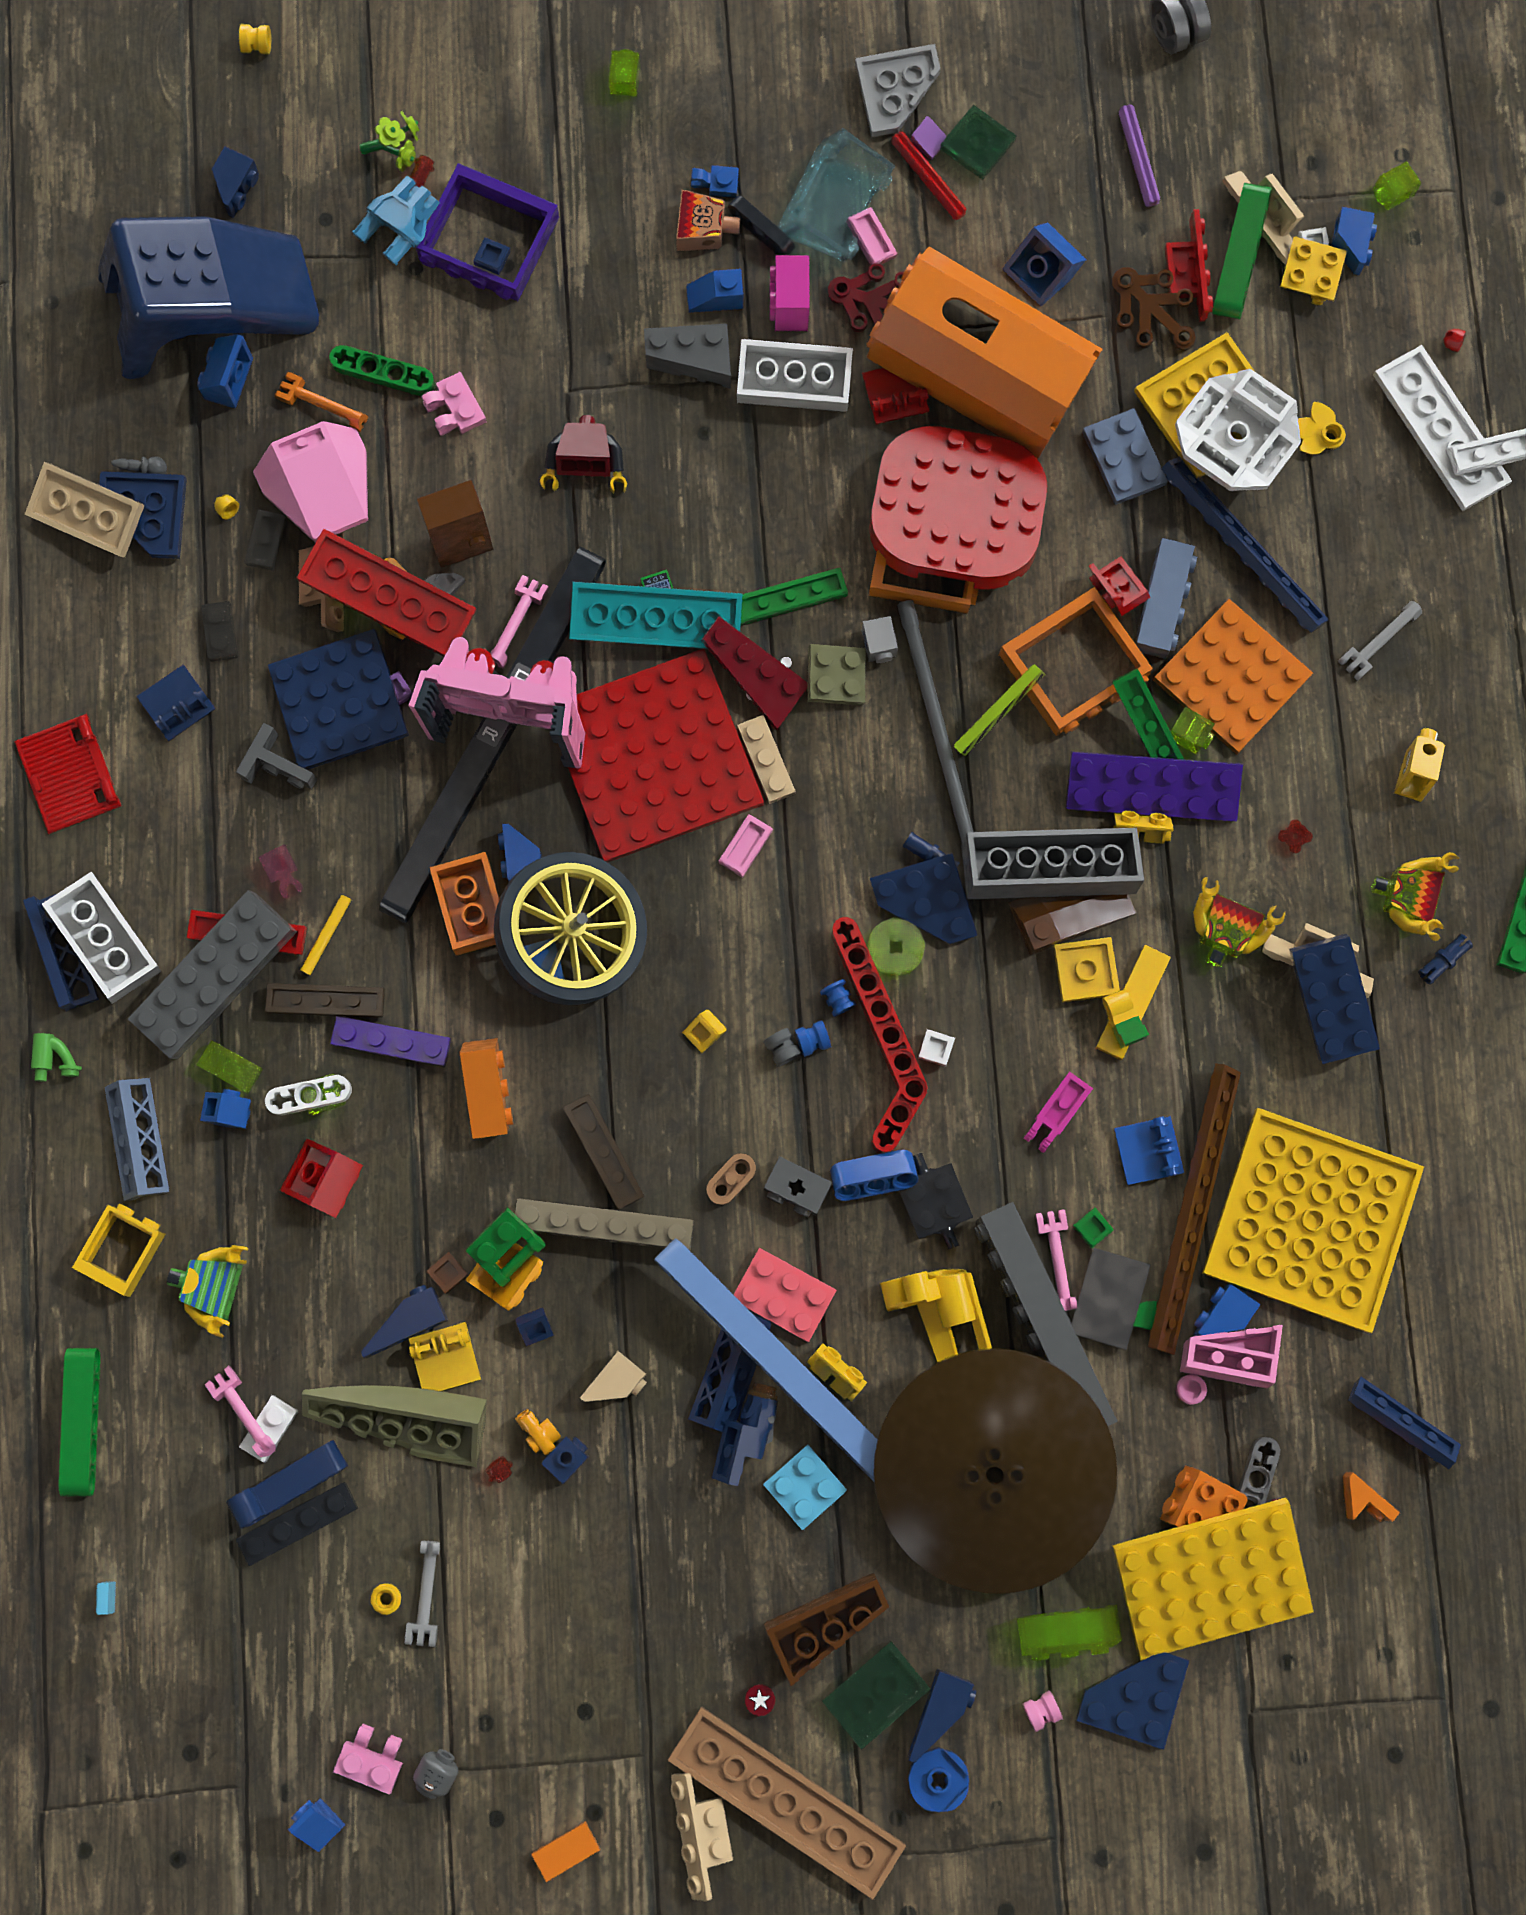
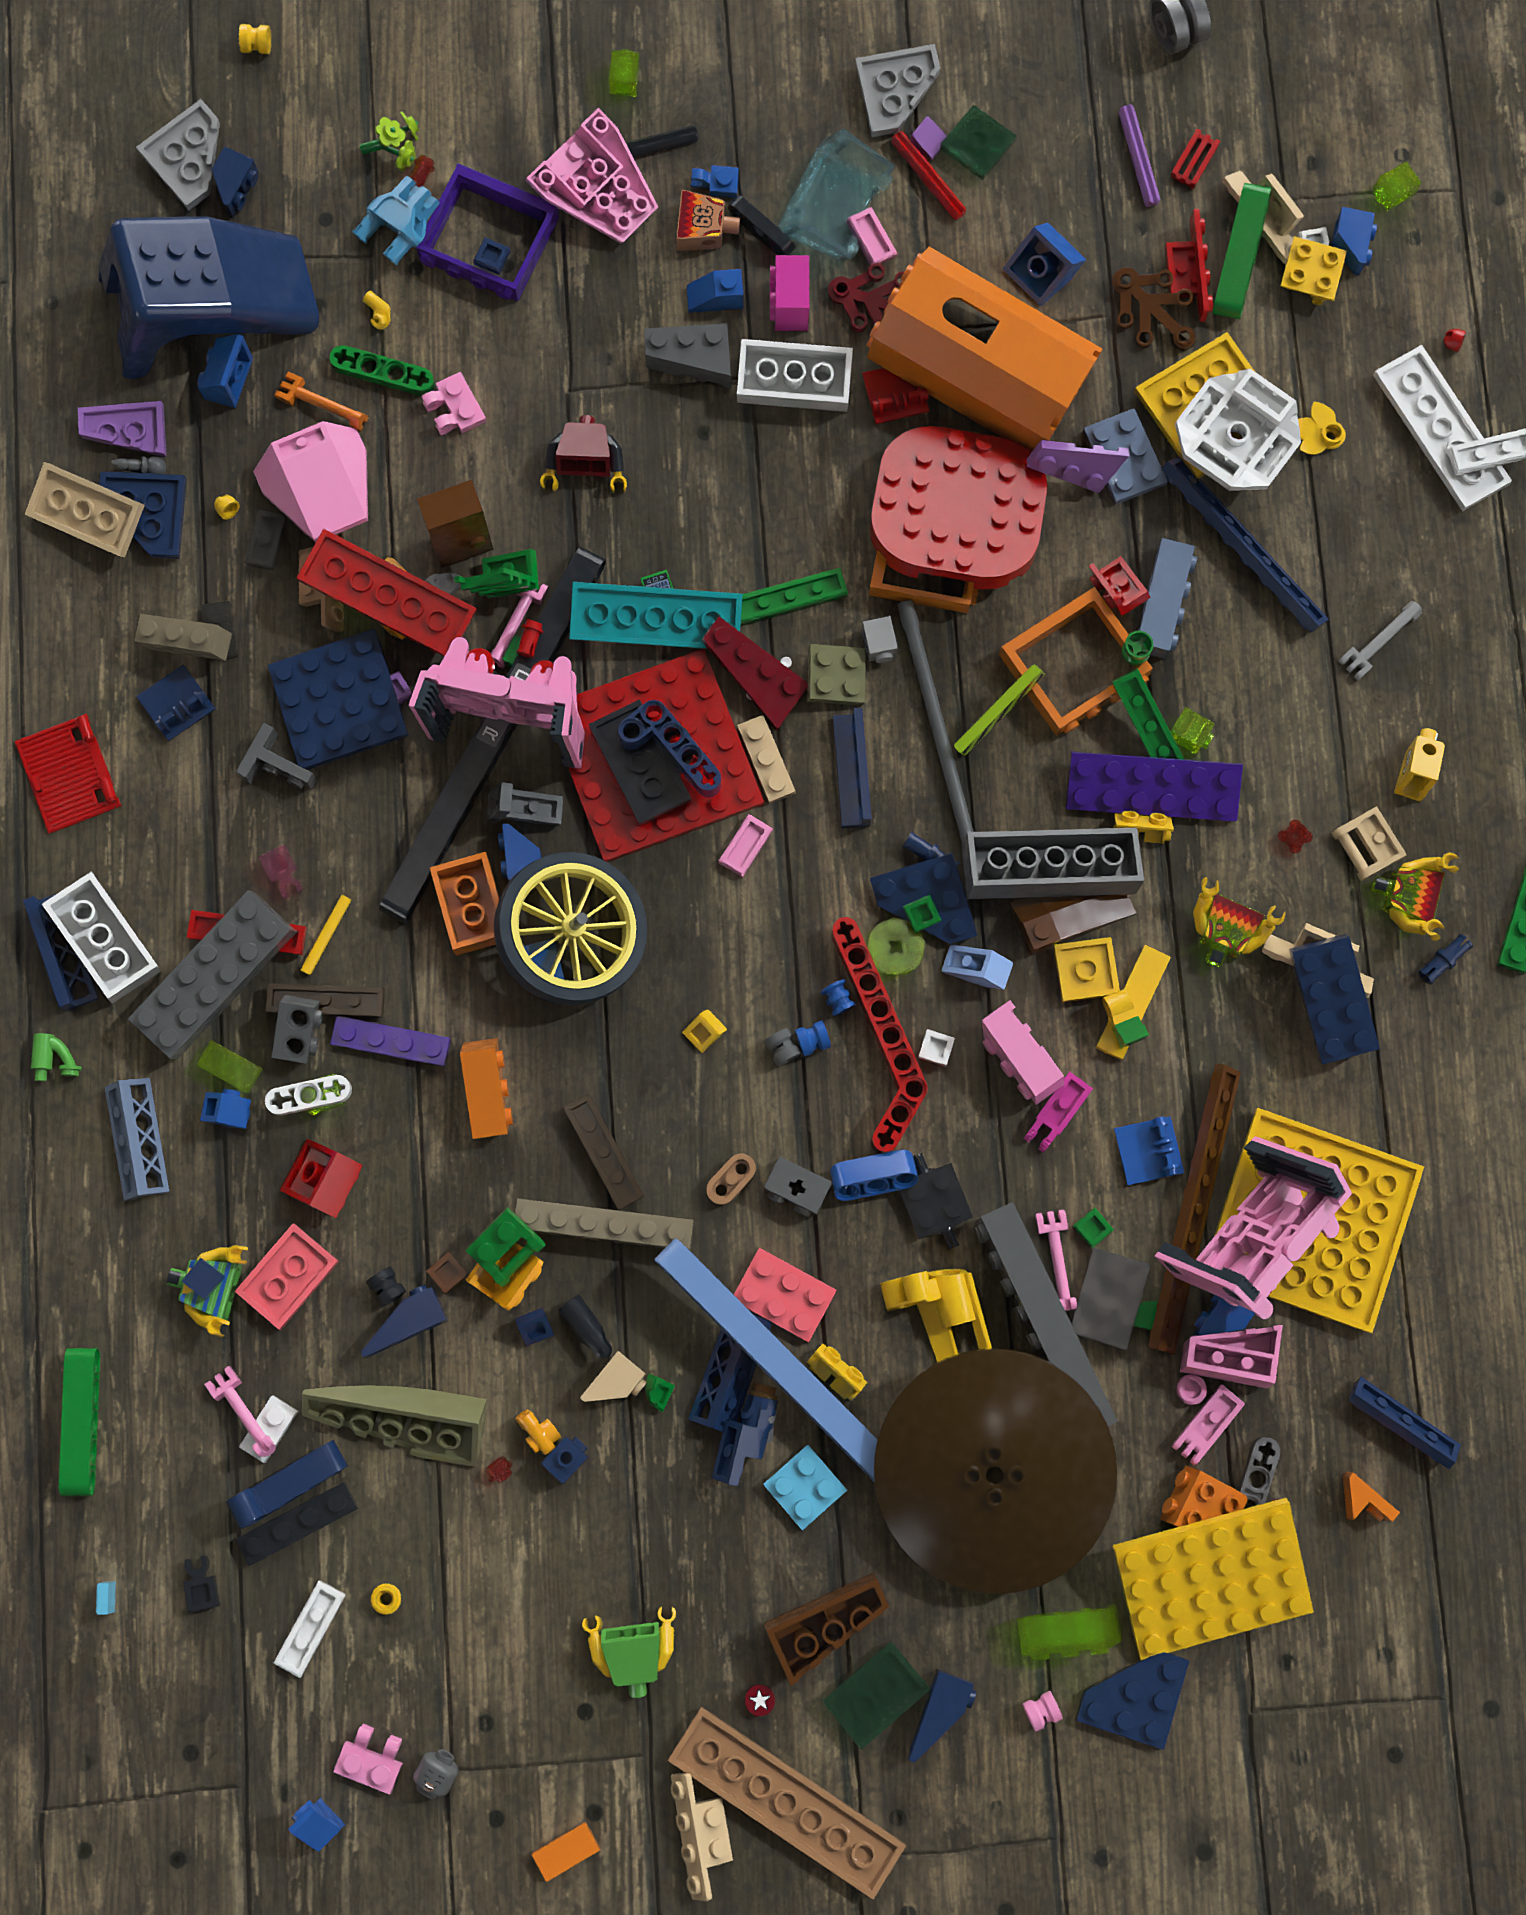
(84, 1261): yellow window -> none
(126, 426): none -> medium lavender wing
(183, 637): none -> dark tan brick
(185, 153): none -> light grey plate
(201, 1590): none -> black plate
(203, 1278): none -> dark blue tile
(286, 1276): none -> coral plate
(290, 1027): none -> dark grey brick
(309, 1628): none -> white tile
(380, 308): none -> yellow arm
(386, 1286): none -> black wheel
(422, 1627): light grey hinge -> none
(444, 1358): yellow hinge -> none
(504, 575): none -> green plate
(511, 655): none -> green tile
(523, 806): none -> dark grey bracket
(529, 638): none -> red pin
(586, 1326): none -> black piece
(596, 180): none -> bright pink wedge
(632, 1652): none -> bright green torso
(644, 774): none -> black plate
(658, 1392): none -> green tile
(663, 141): none -> black axle
(675, 751): none -> dark blue beam
(852, 769): none -> dark blue fence
(922, 913): none -> green tile
(956, 1781): blue plate -> none
(977, 966): none -> light blue slope
(1021, 1054): none -> bright pink wedge
(1077, 465): none -> medium lavender wing
(1139, 642): none -> green wheel
(1205, 140): none -> red tile
(1209, 1423): none -> bright pink hinge
(1233, 675): orange plate -> none
(1270, 1227): none -> bright pink container
(1376, 838): none -> tan plate

